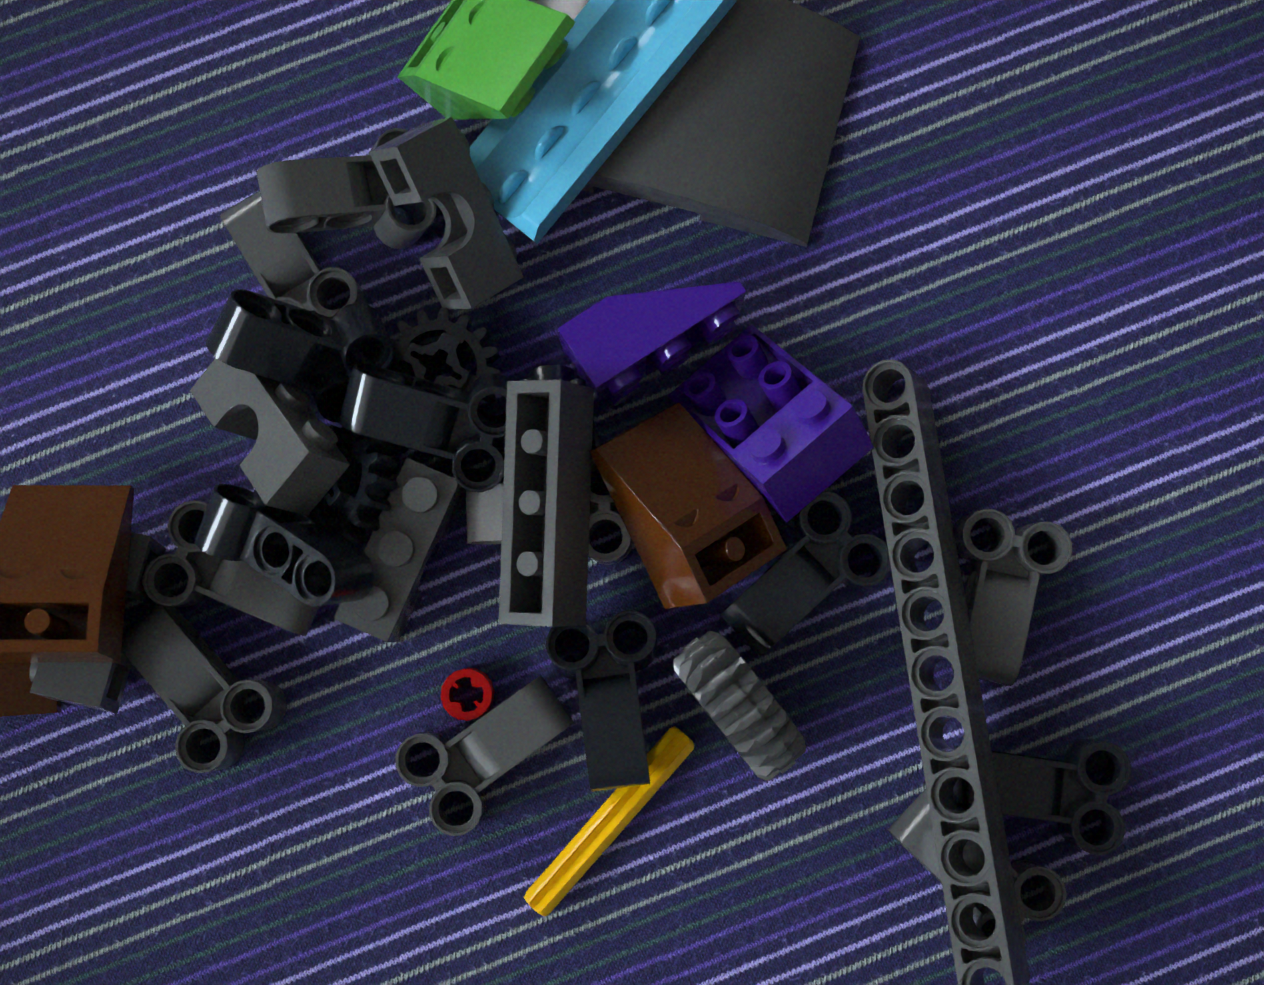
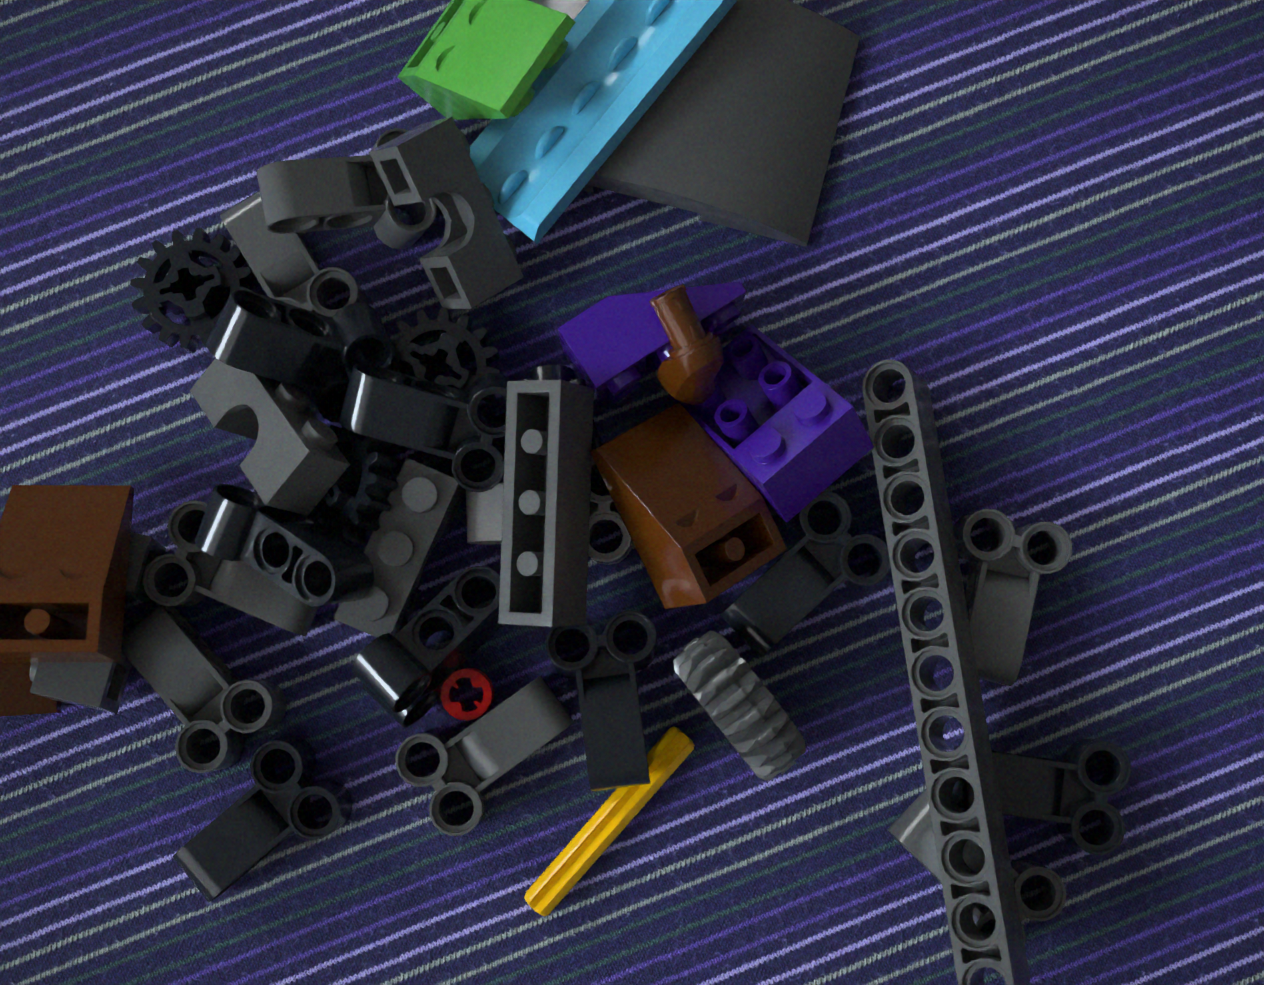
(173, 278): none -> black gear
(262, 819): none -> black piece
(404, 672): none -> black piece
(694, 354): none -> reddish brown arm

